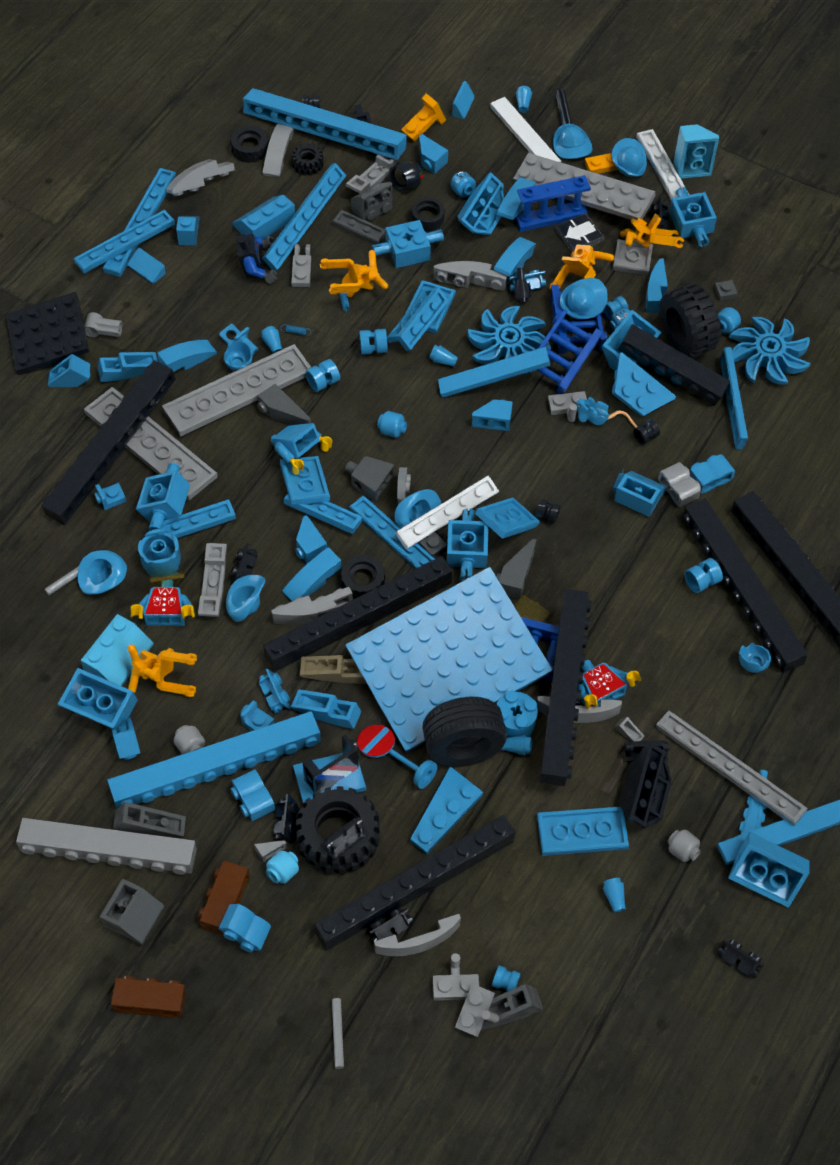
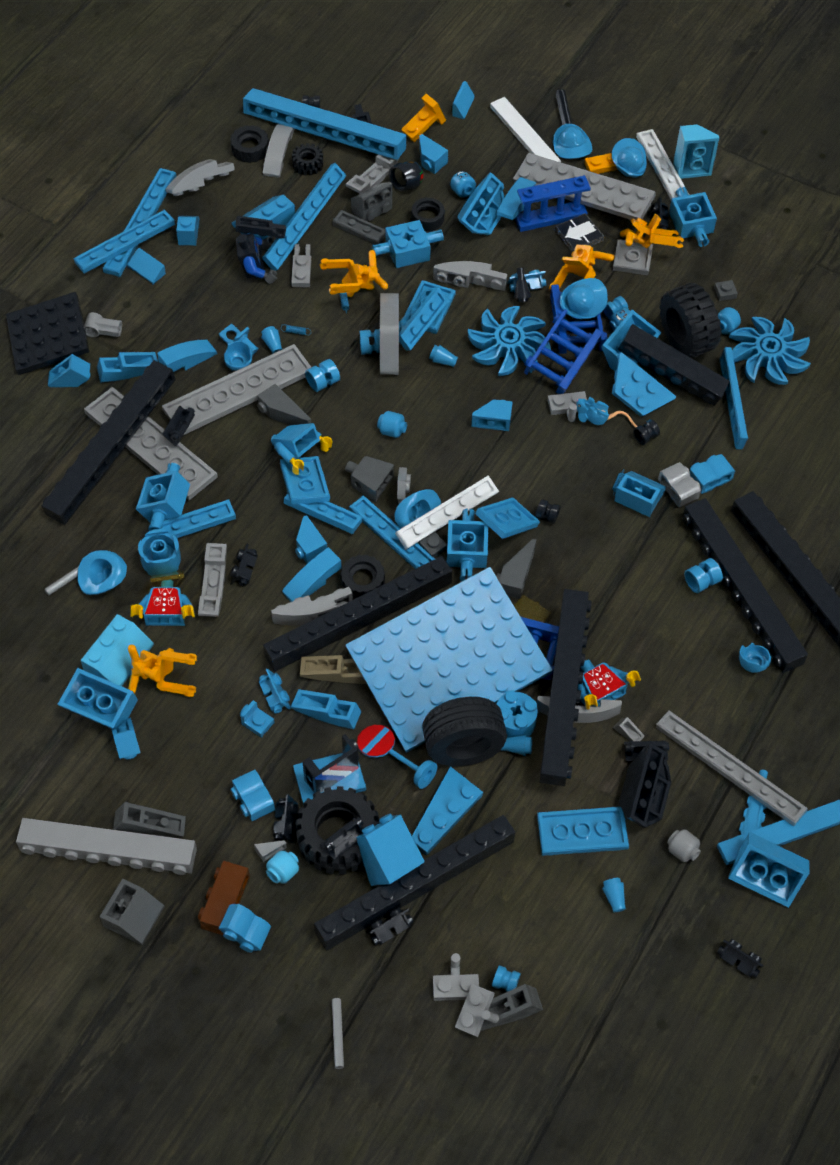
(109, 496): dark azure bracket -> none
(149, 997): reddish brown brick -> none
(178, 424): none -> black hinge
(188, 739): light grey head -> none
(215, 760): dark azure brick -> none
(244, 597): dark azure hat -> none
(259, 226): none -> black hinge
(388, 850): none -> dark azure slope
(389, 333): none -> light grey beam
(390, 947): light grey slope -> none
(494, 372): dark azure tile -> none
(515, 256): dark azure slope -> none
(523, 97): dark azure cone -> none
(656, 287): dark azure slope -> none

